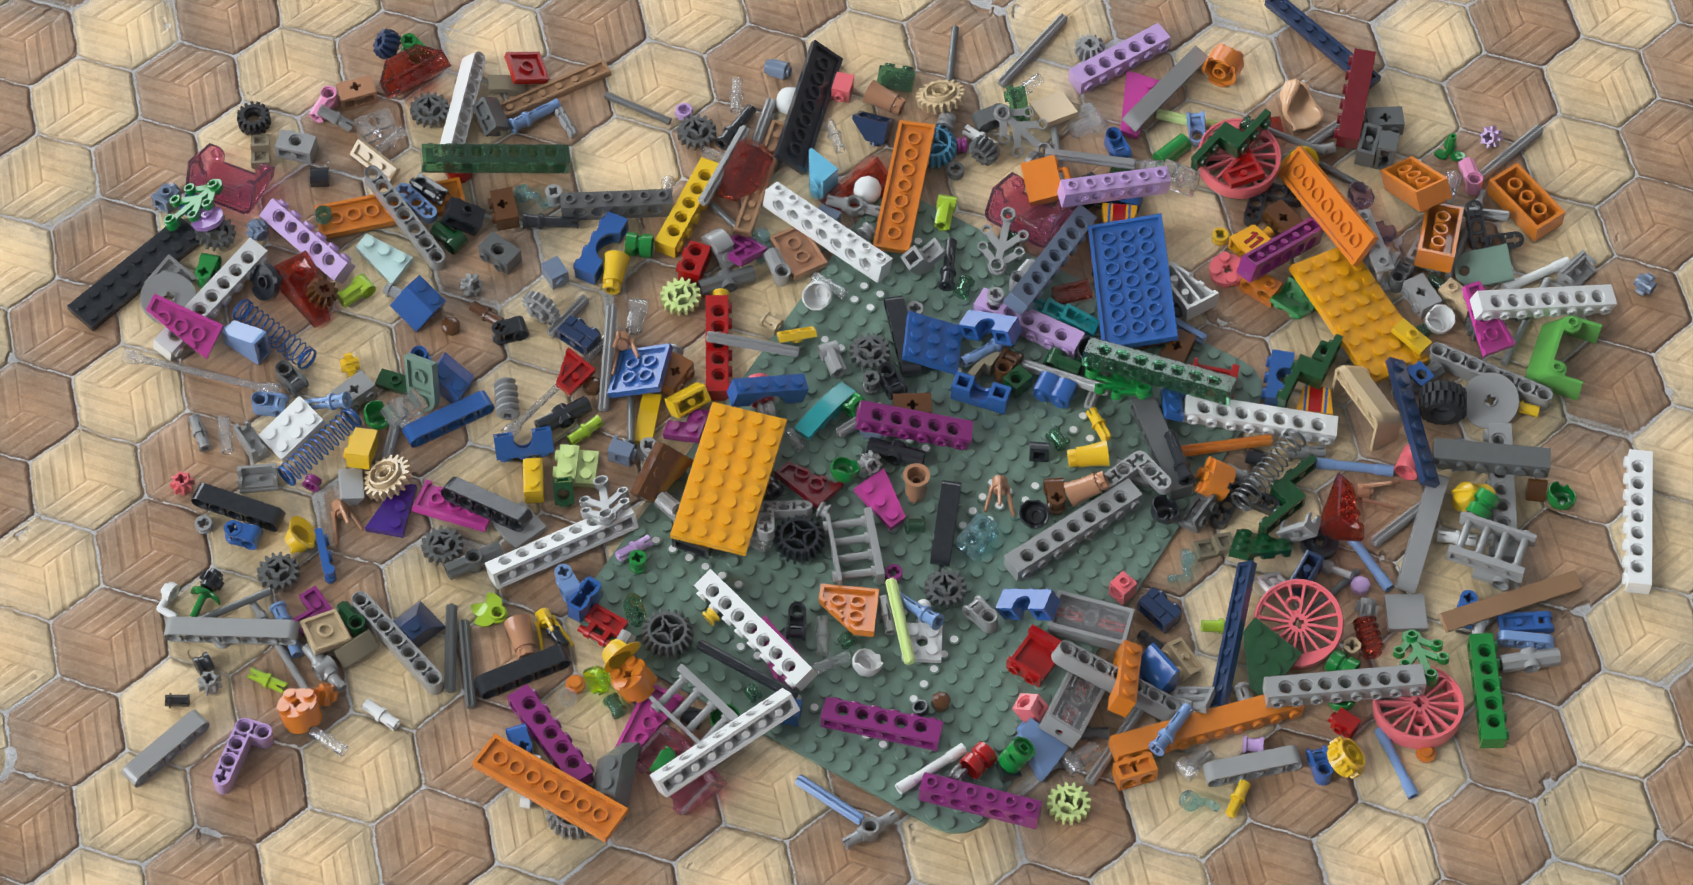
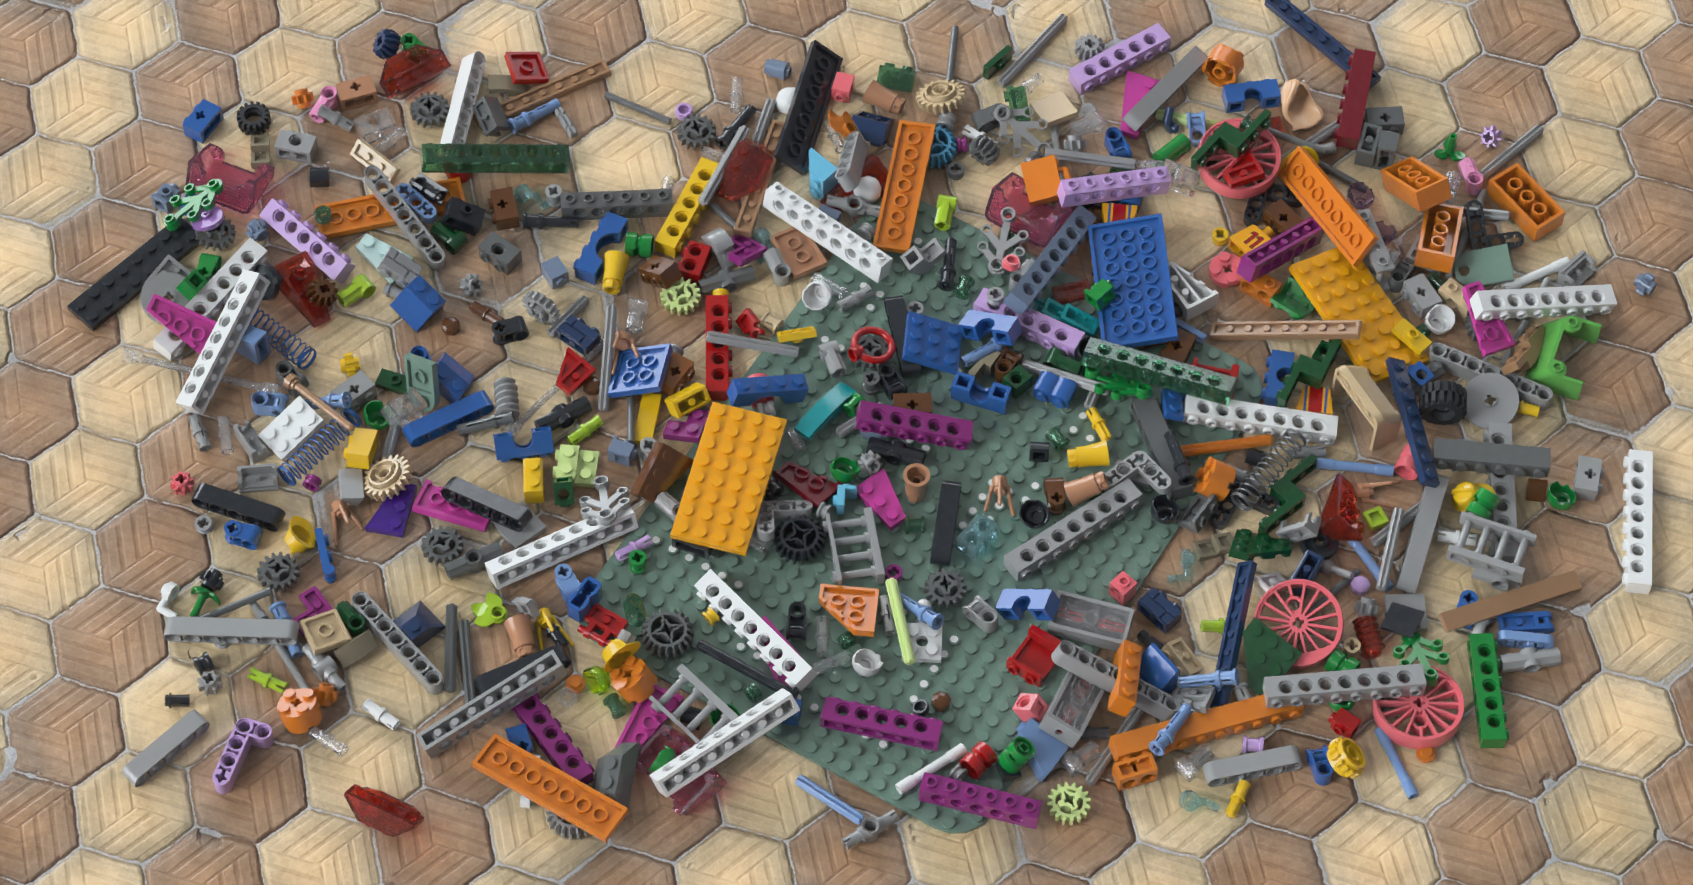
(192, 284): none -> green brick
(202, 121): none -> blue brick
(223, 342): none -> white brick
(292, 383): none -> medium nougat piece
(302, 98): none -> orange gear
(382, 811): none -> clear red wedge
(399, 267): none -> light grey brick
(486, 423): none -> dark grey pin
(491, 704): none -> light grey brick
(527, 606): none -> light grey plate
(660, 272): none -> reddish brown brick
(749, 323): none -> red plate
(842, 124): none -> orange plate
(844, 491): none -> medium azure bracket
(851, 161): none -> light grey beam
(854, 298): none -> light grey pin
(857, 352): none -> red piece
(997, 62): none -> dark green plate
(1011, 263): none -> coral plate
(1074, 143): none -> light grey gear
(1100, 294): none -> green brick
(1167, 121): none -> dark blue arm
(1217, 678): none -> medium blue pin
(1264, 91): none -> blue arch
(1286, 330): none -> medium nougat tile
(1375, 518): none -> lime plate
(1389, 550): none -> light grey axle
(1402, 620): none -> black piece
(1526, 350): none -> medium nougat slope
(1587, 478): none -> light grey brick

